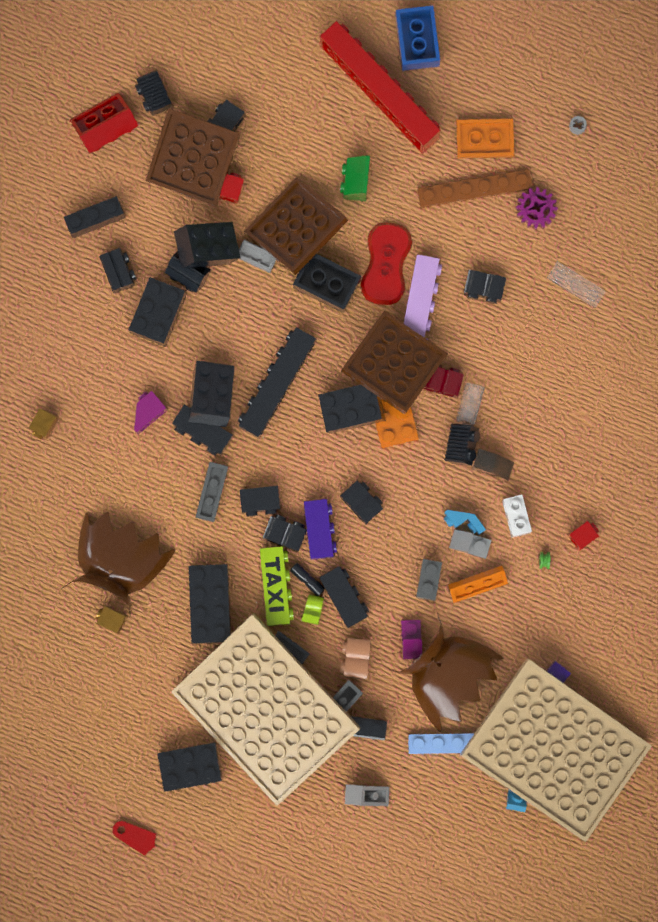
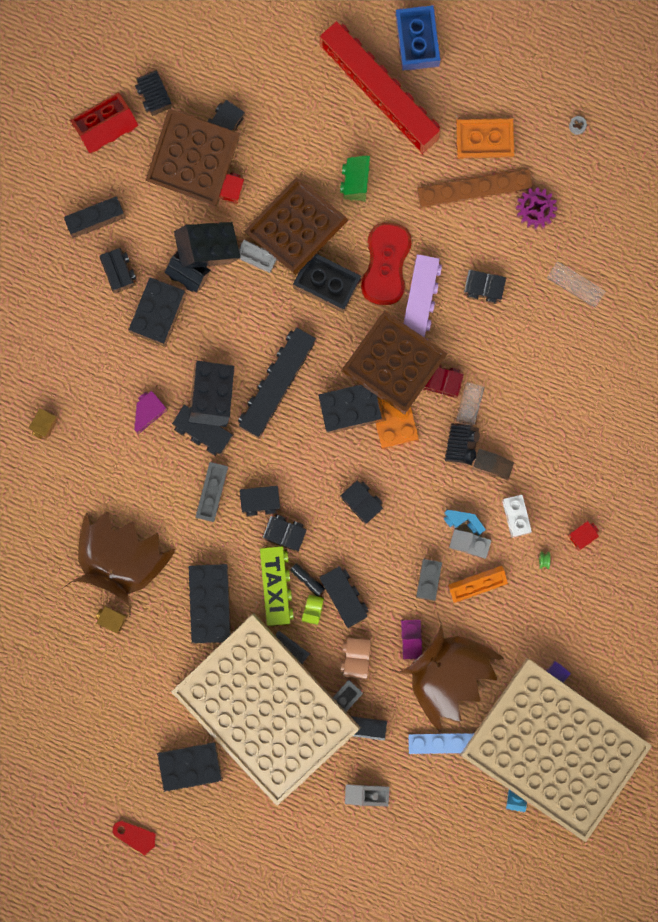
(319, 529): dark purple brick -> none

